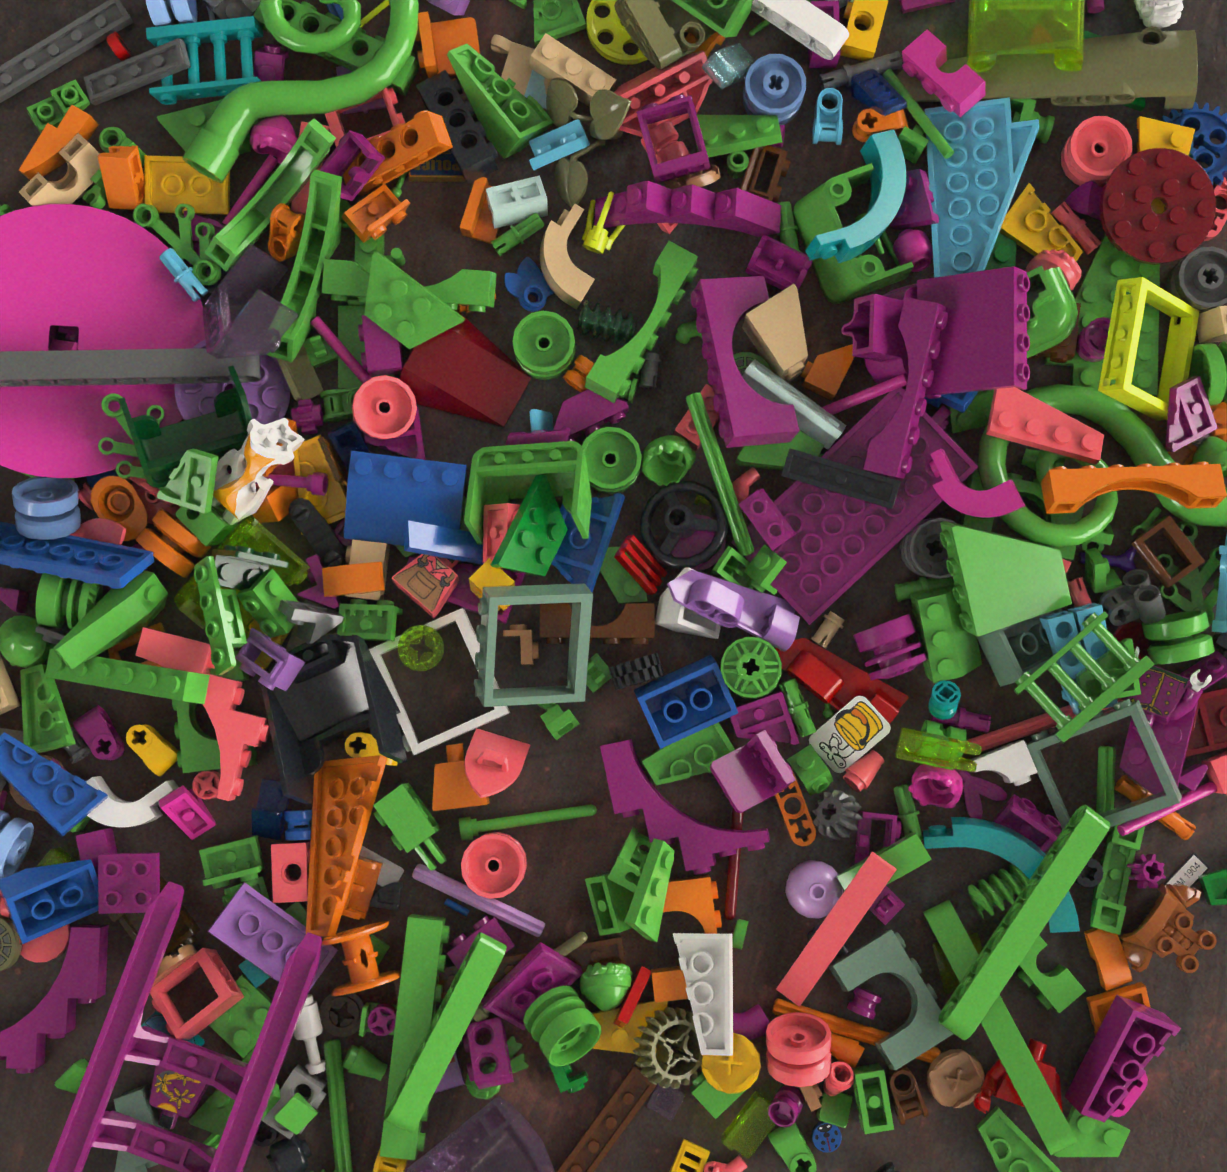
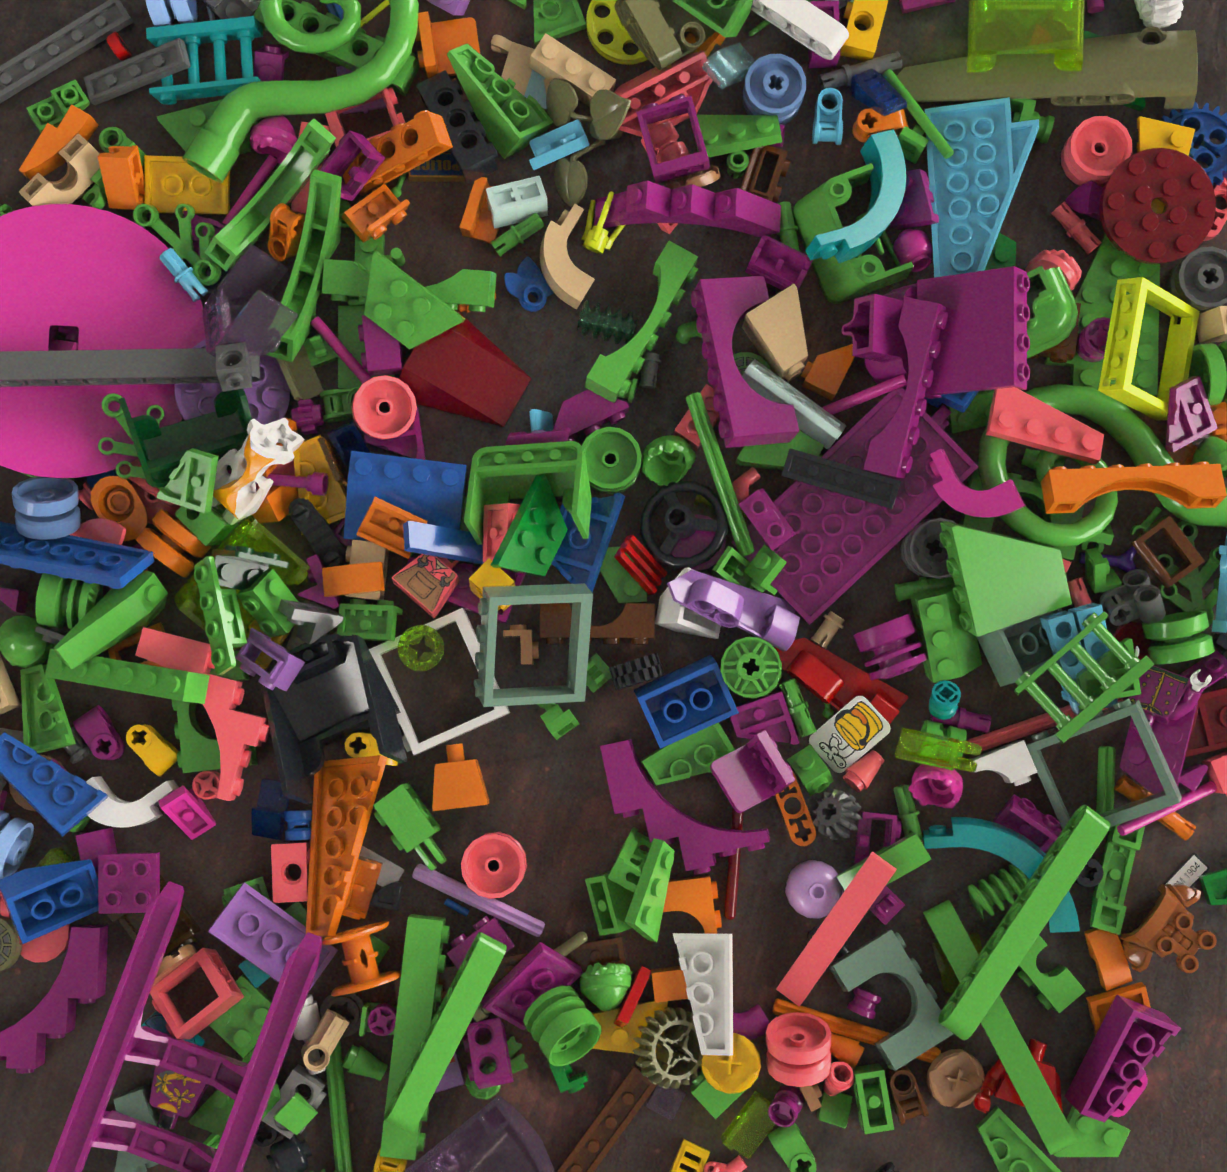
(72, 1078): bright green slope -> none
(231, 861): bright green bracket -> none
(233, 366): none -> dark grey brick
(325, 1038): none -> tan piece
(385, 526): none -> orange plate
(472, 827): bright green piece -> none
(493, 762): coral shield -> none
(528, 342): bright green wheel -> none
(578, 374): orange wheel -> none
(739, 933): bright green tile -> none
(826, 1137): blue tile -> none
(955, 90): dark pink arch -> none
(973, 787): magenta piece -> none
(1035, 228): yellow wing -> none
(1146, 871): magenta gear -> none

